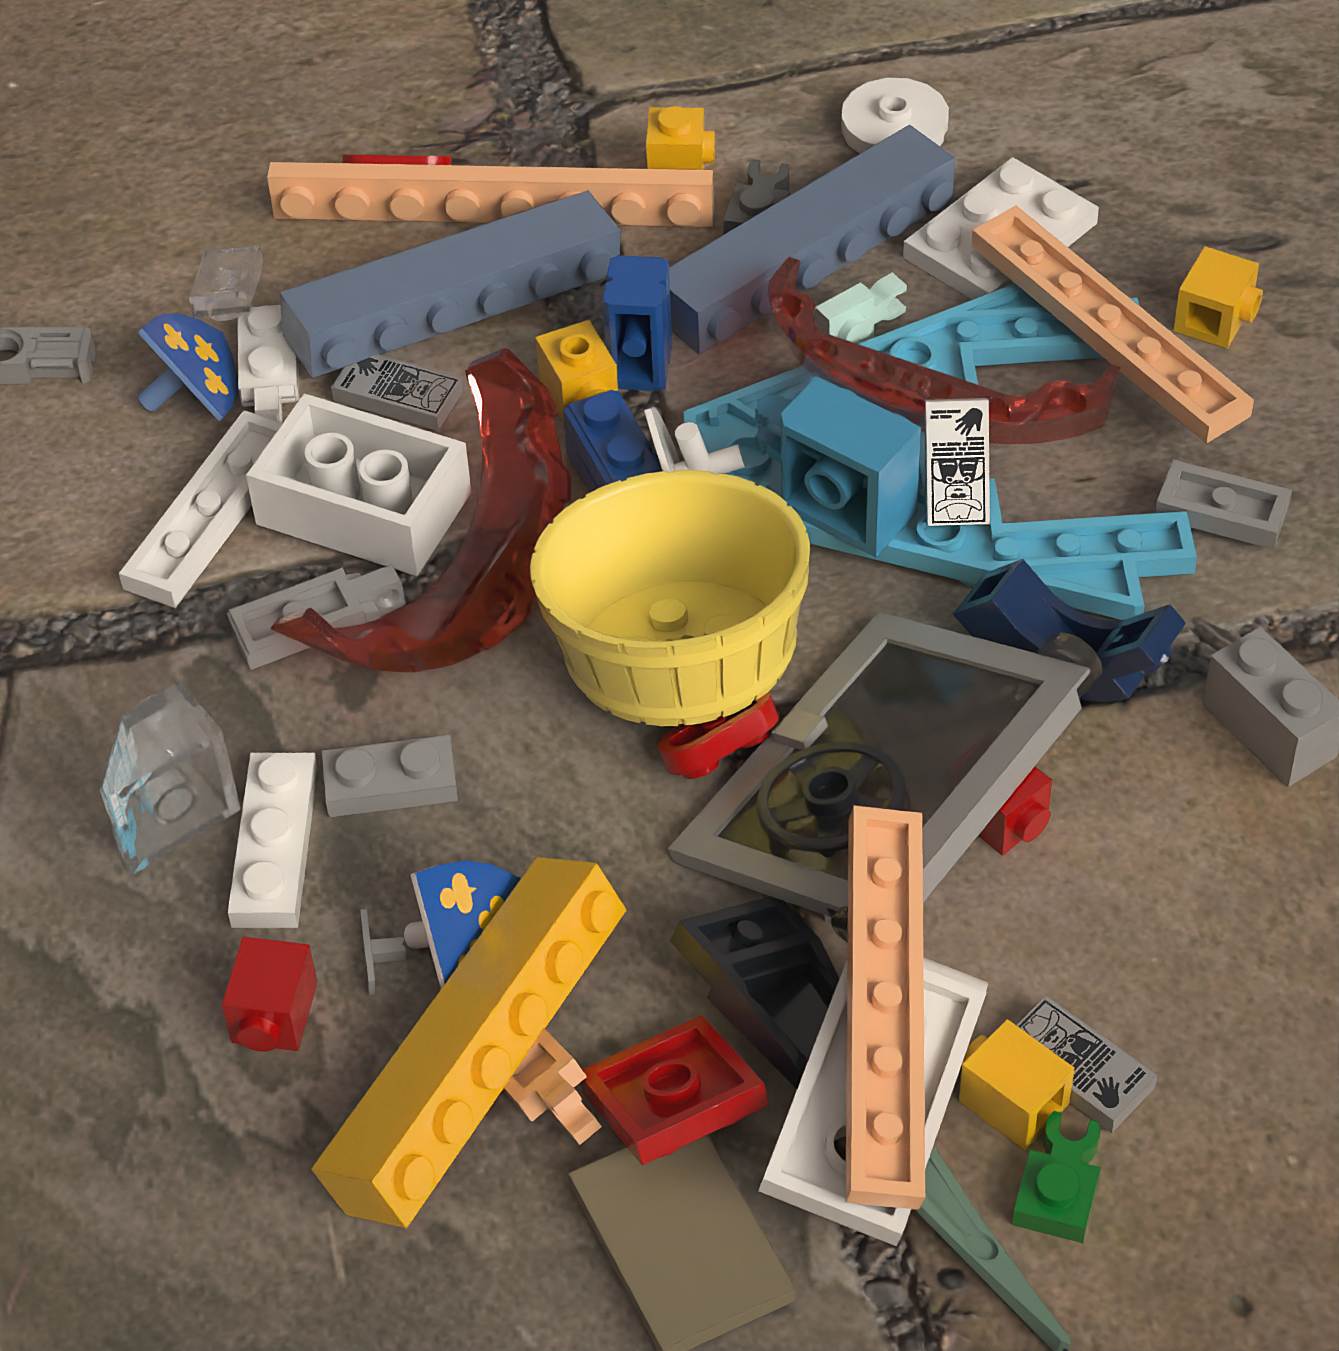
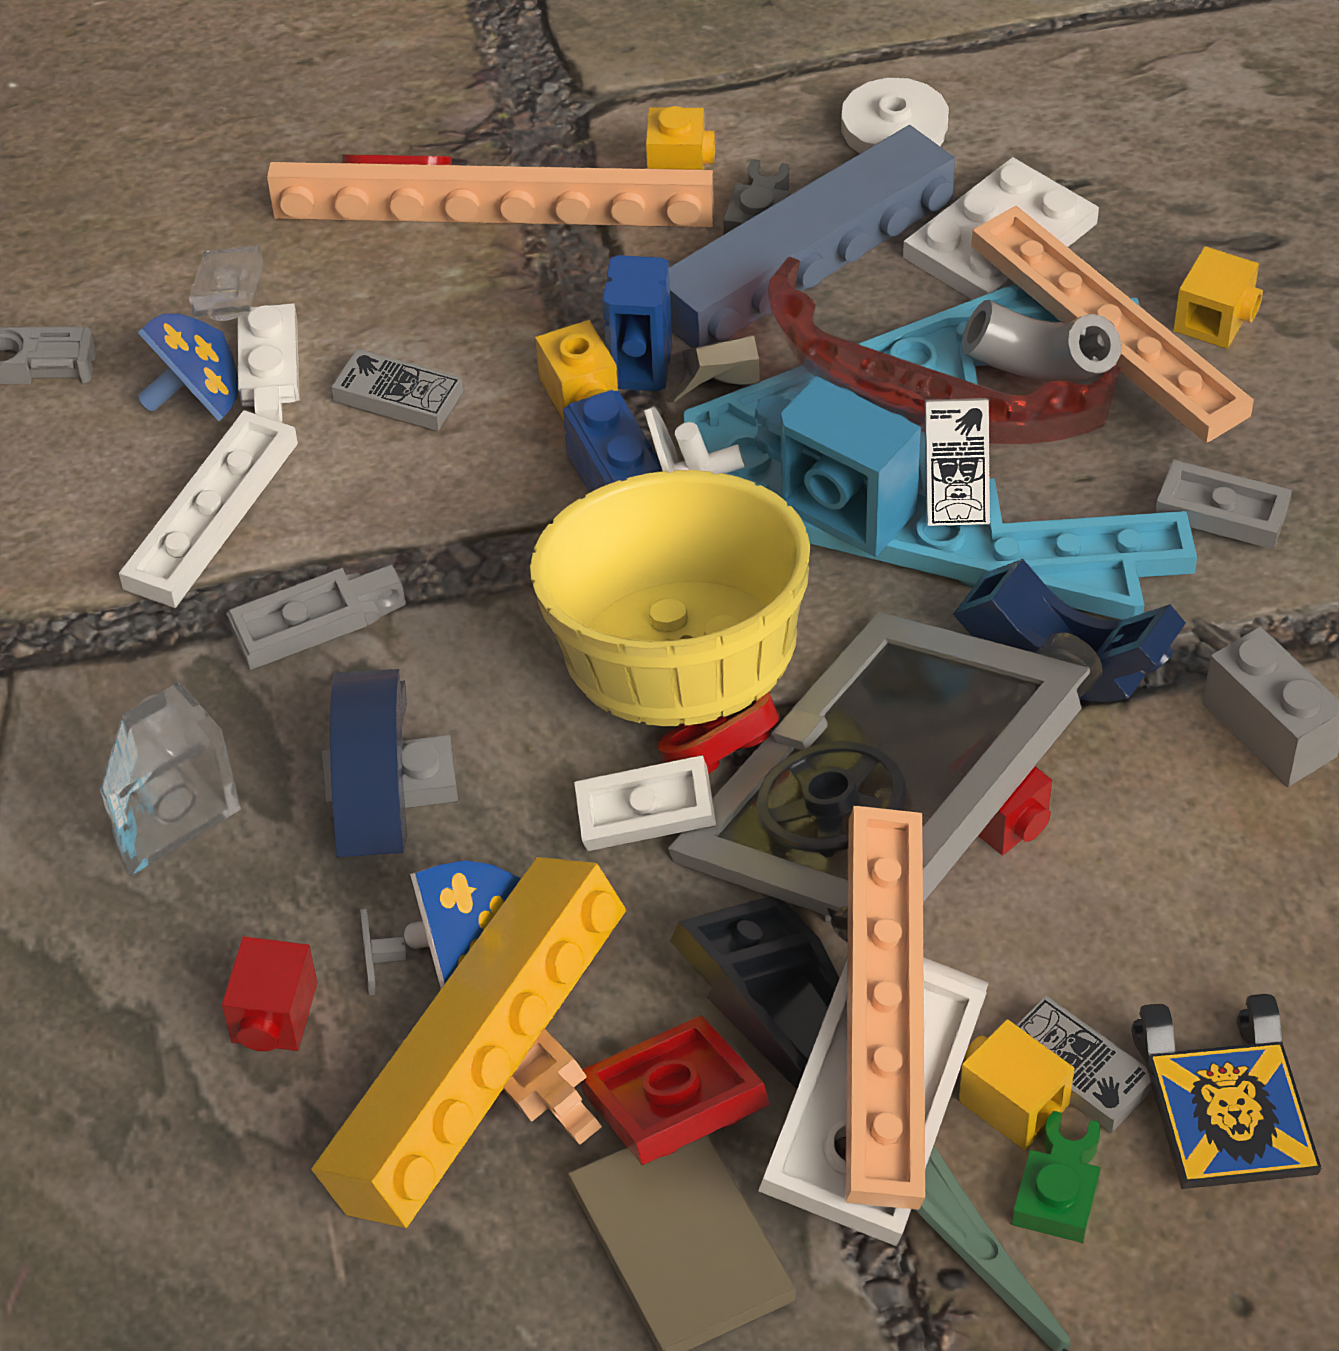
(273, 841): white plate -> none
(360, 484): white brick -> none
(367, 762): none -> dark blue arch
(448, 283): sand blue brick -> none
(489, 580): clear red windscreen -> none
(644, 803): none -> white plate
(723, 362): none -> dark tan slope
(856, 310): light aqua plate -> none
(1041, 347): none -> light grey cylinder
(1228, 1108): none -> flag

